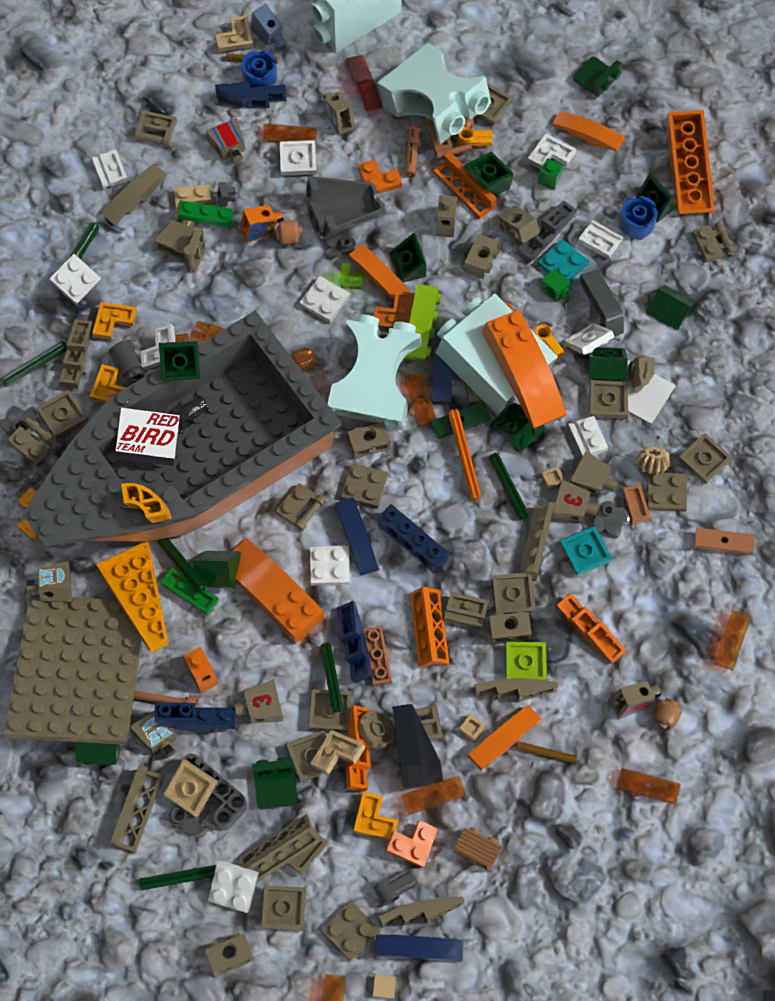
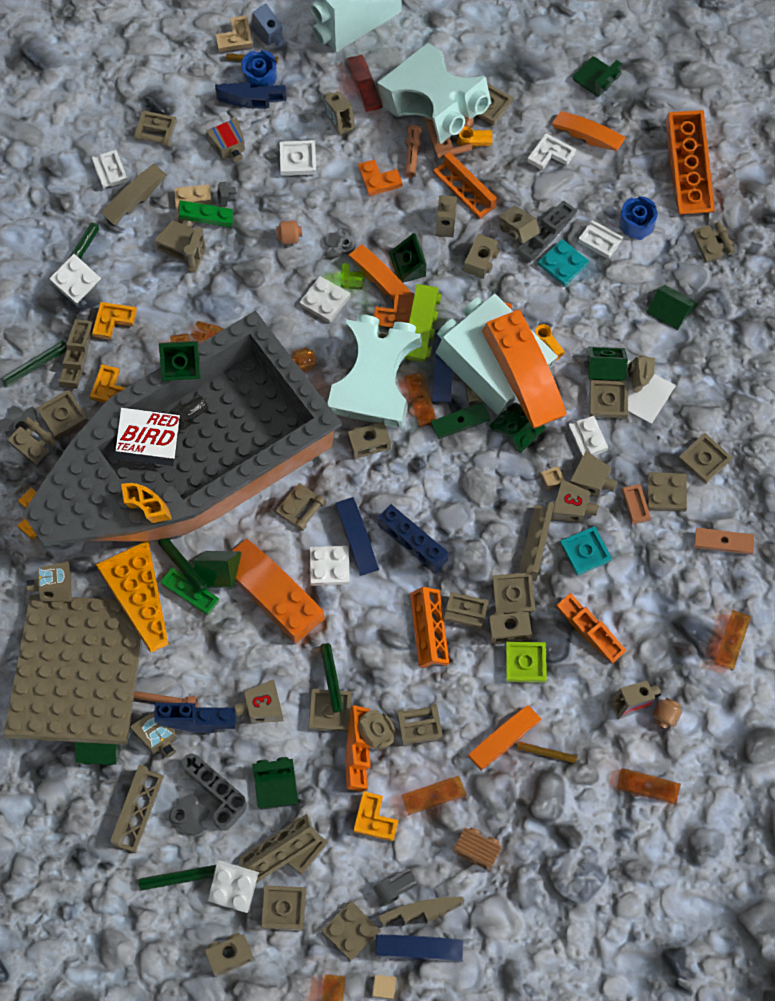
(127, 360): dark grey plant -> none
(150, 357): white plate -> none
(190, 788): tan tile -> none
(199, 667): orange torso -> none
(259, 222): orange torso -> none
(284, 133): clear orange tile -> none
(303, 752): dark tan plate -> none
(336, 746): tan plate -> none
(340, 204): dark grey cone -> none
(354, 641): dark blue slope -> none
(365, 485): dark tan plate -> none
(379, 665): nougat tile -> none
(415, 848): plate -> none
(416, 753): black wedge -> none
(464, 454): orange axle -> none
(471, 728): tan tile -> none
(491, 173): dark green slope -> none
(508, 486): dark green axle -> none
(522, 688): dark tan slope -> none
(550, 173): green brick -> none
(555, 285): green brick -> none
(589, 338): white plate -> none
(603, 301): dark grey beam -> none
(611, 522): dark grey plate -> none
(653, 460): tan gear -> none
(659, 195): dark green slope -> none

